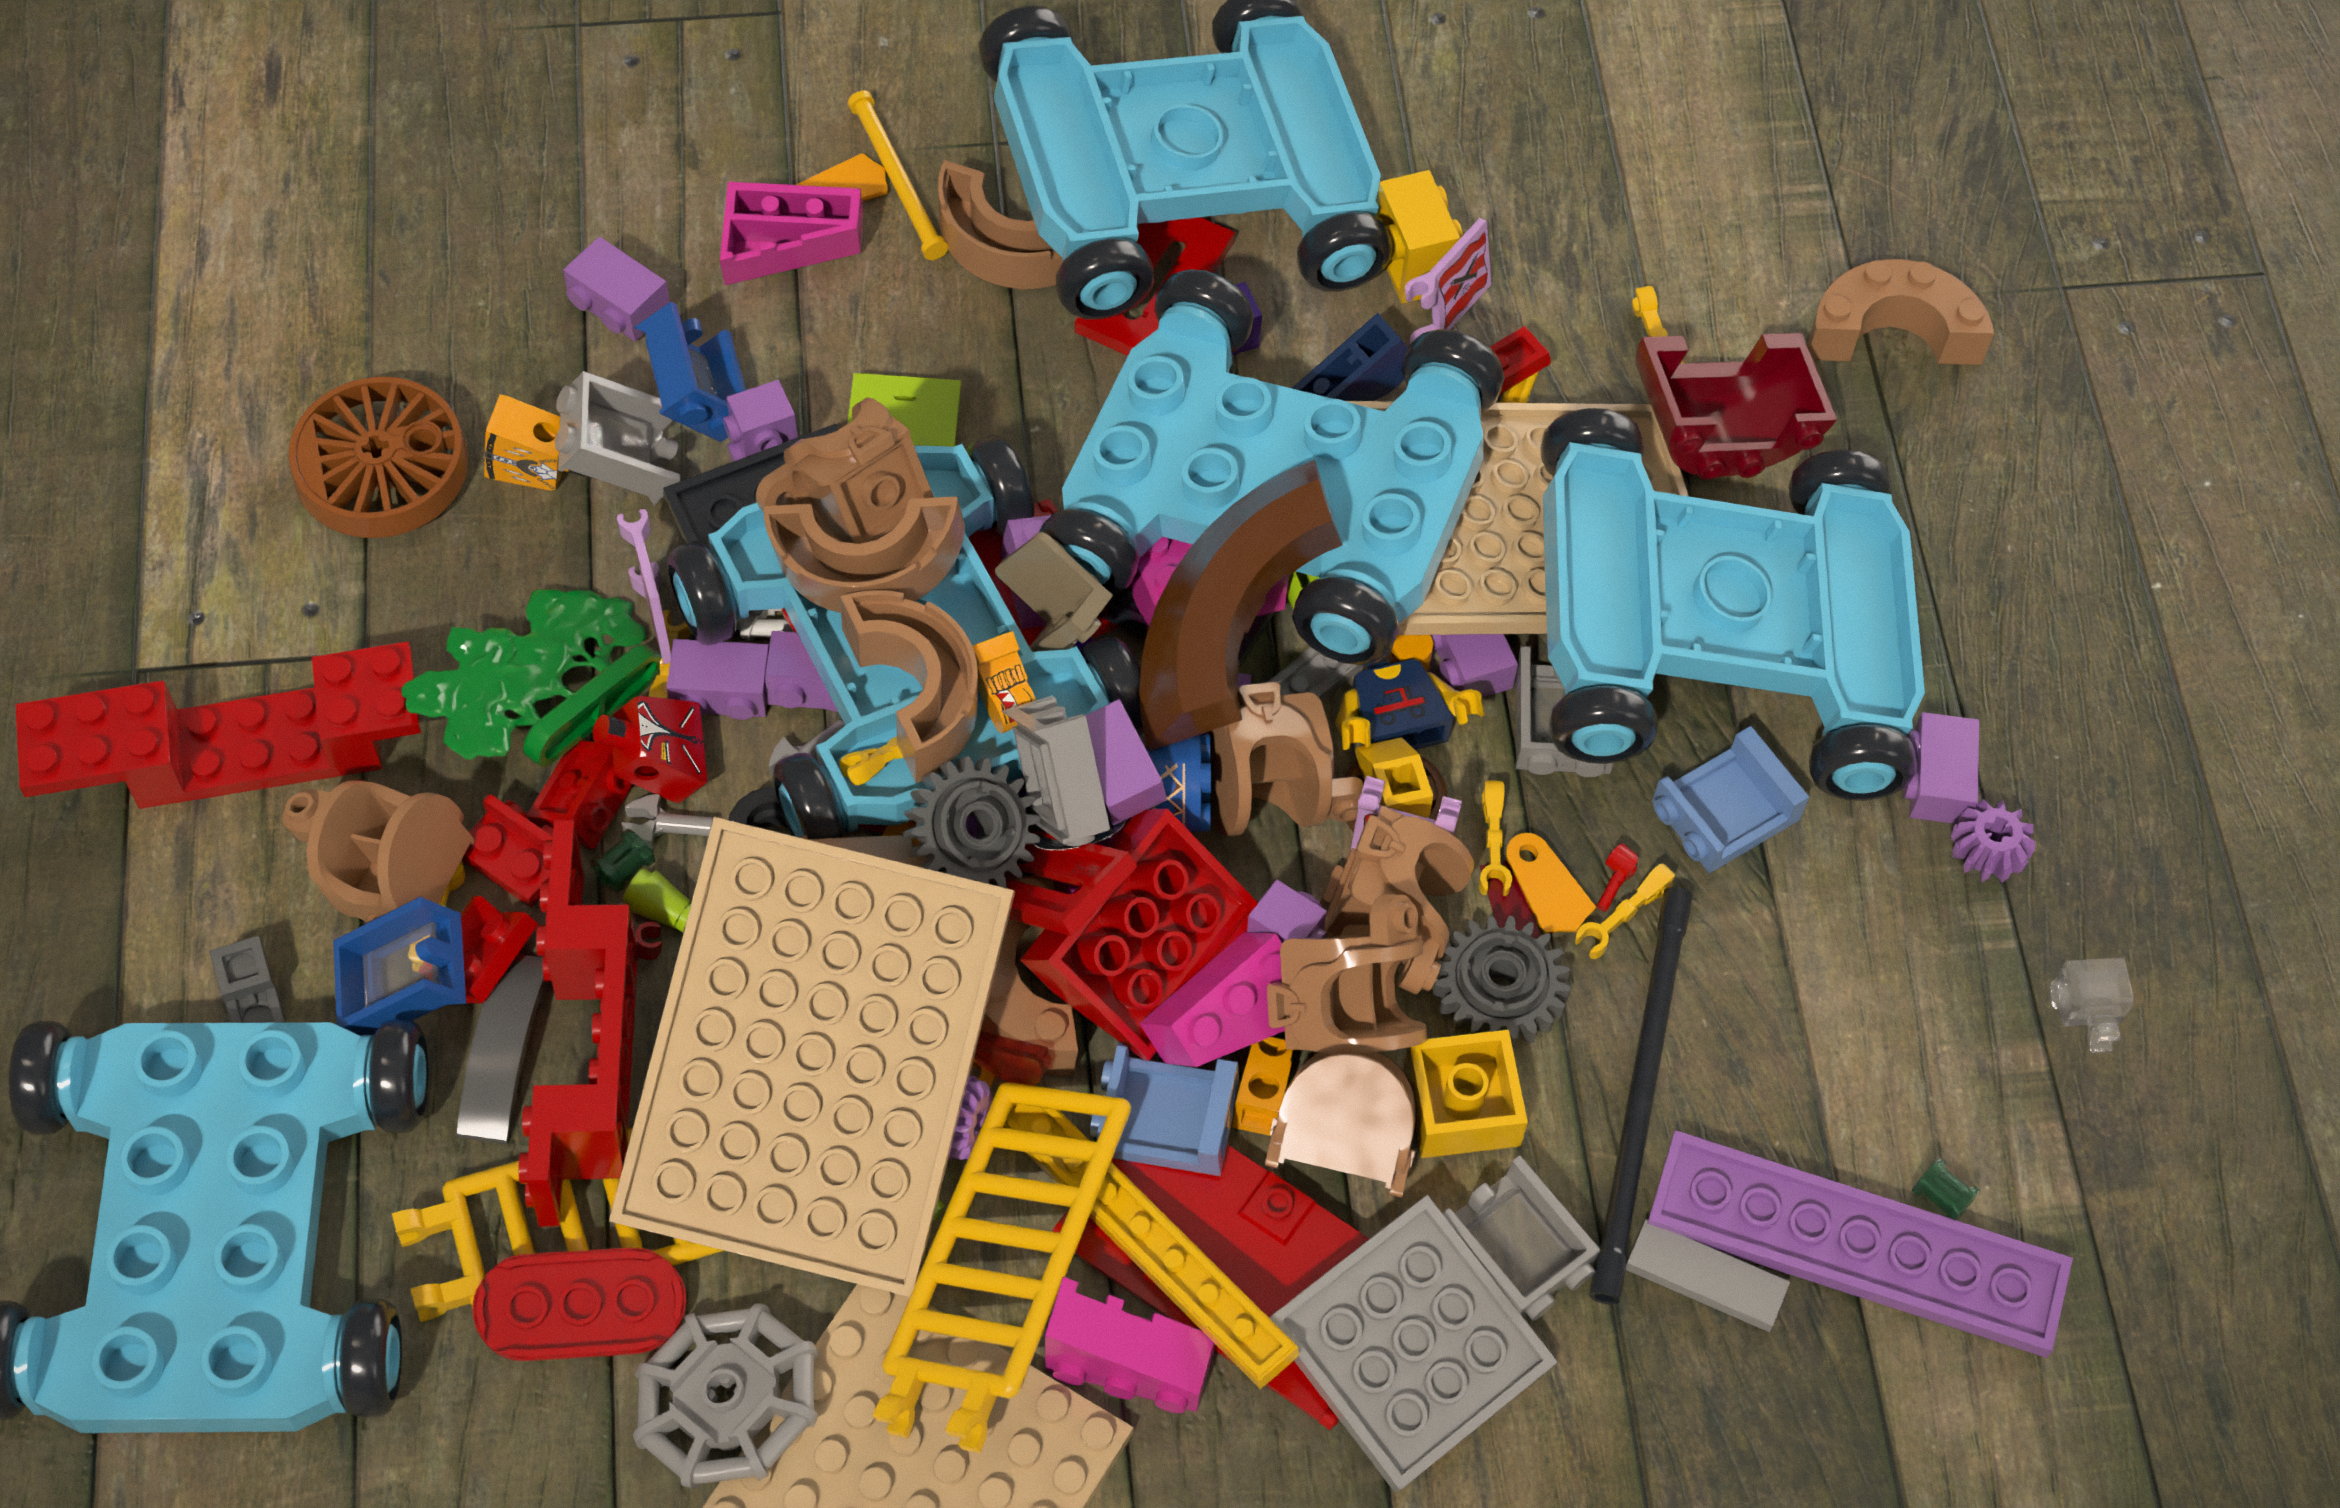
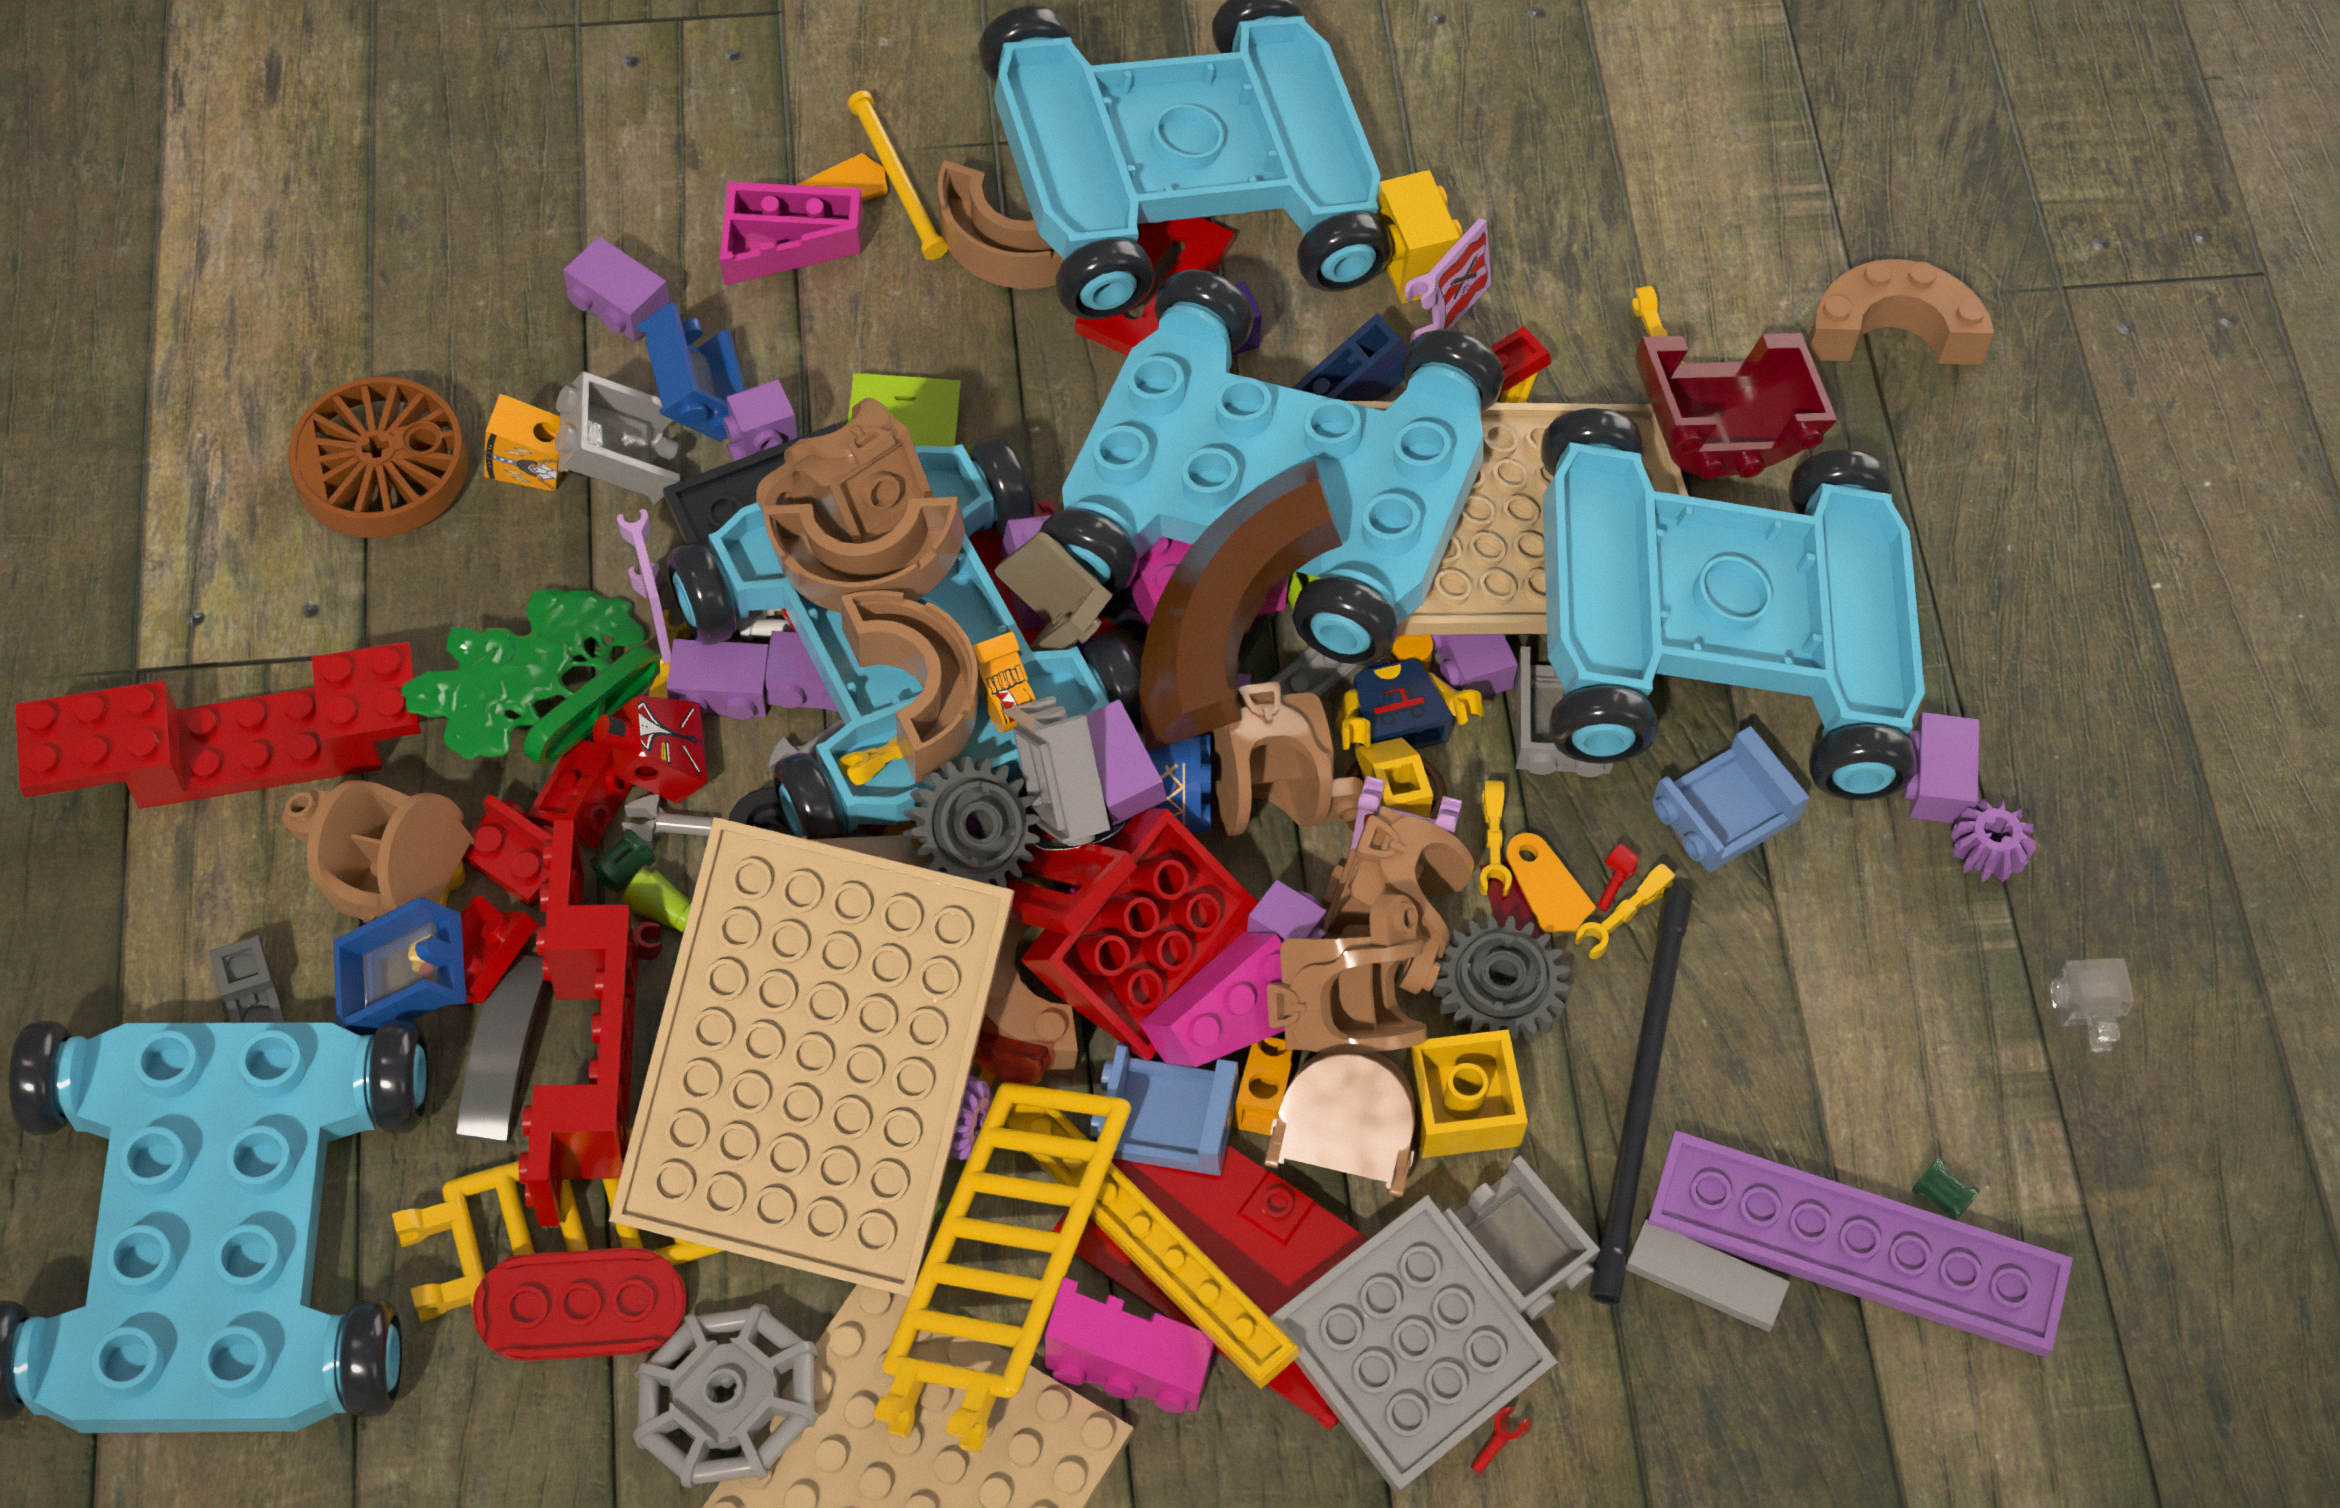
(1500, 1438): none -> red hand

